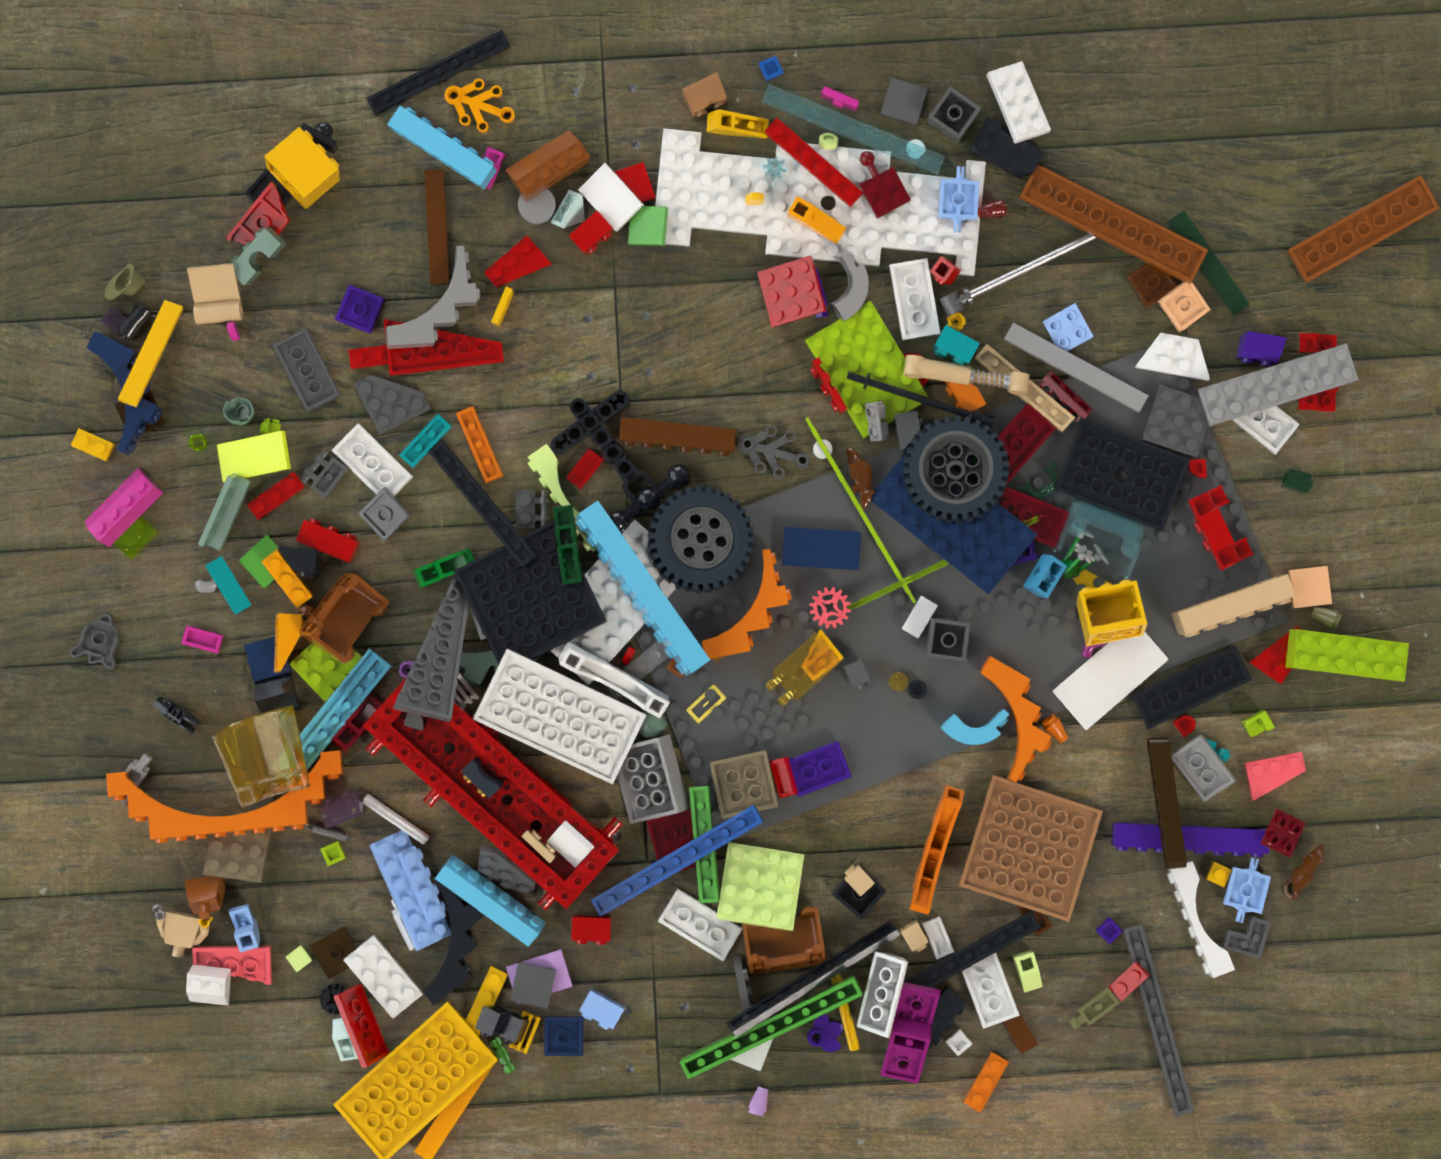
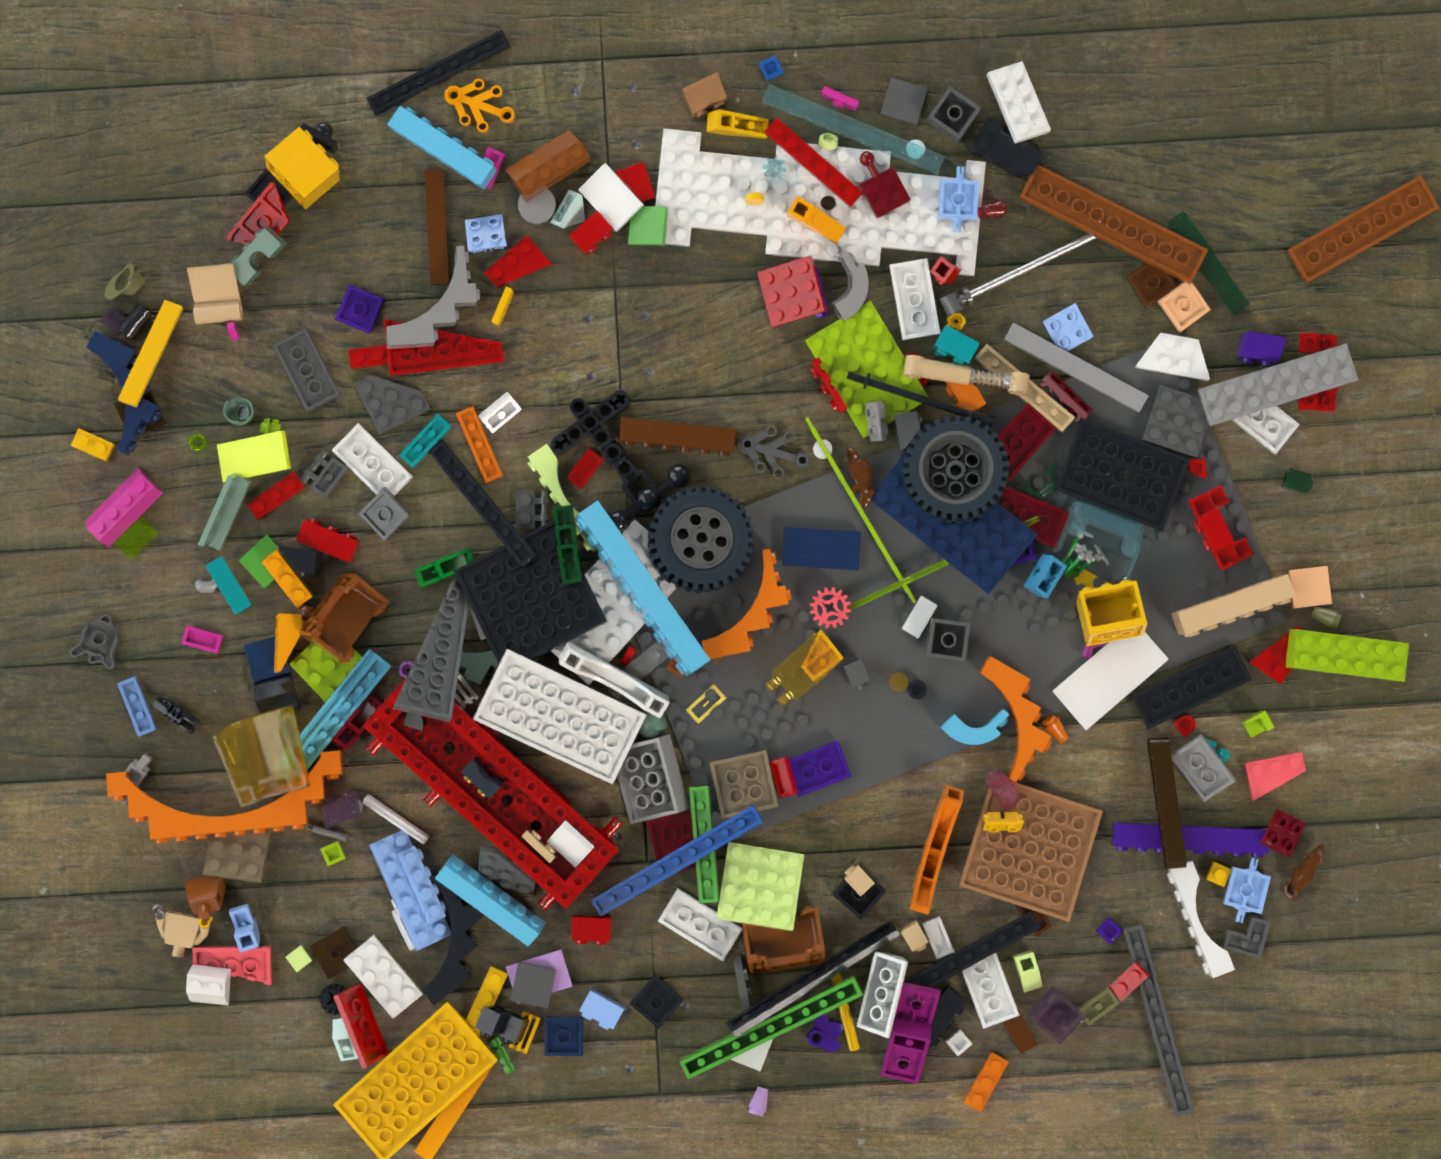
(137, 706): none -> medium blue plate
(485, 233): none -> light blue hinge
(499, 412): none -> white slope
(656, 1001): none -> black plate
(1002, 789): none -> clear pink slope
(1011, 822): none -> yellow hinge
(1056, 1015): none -> clear purple slope

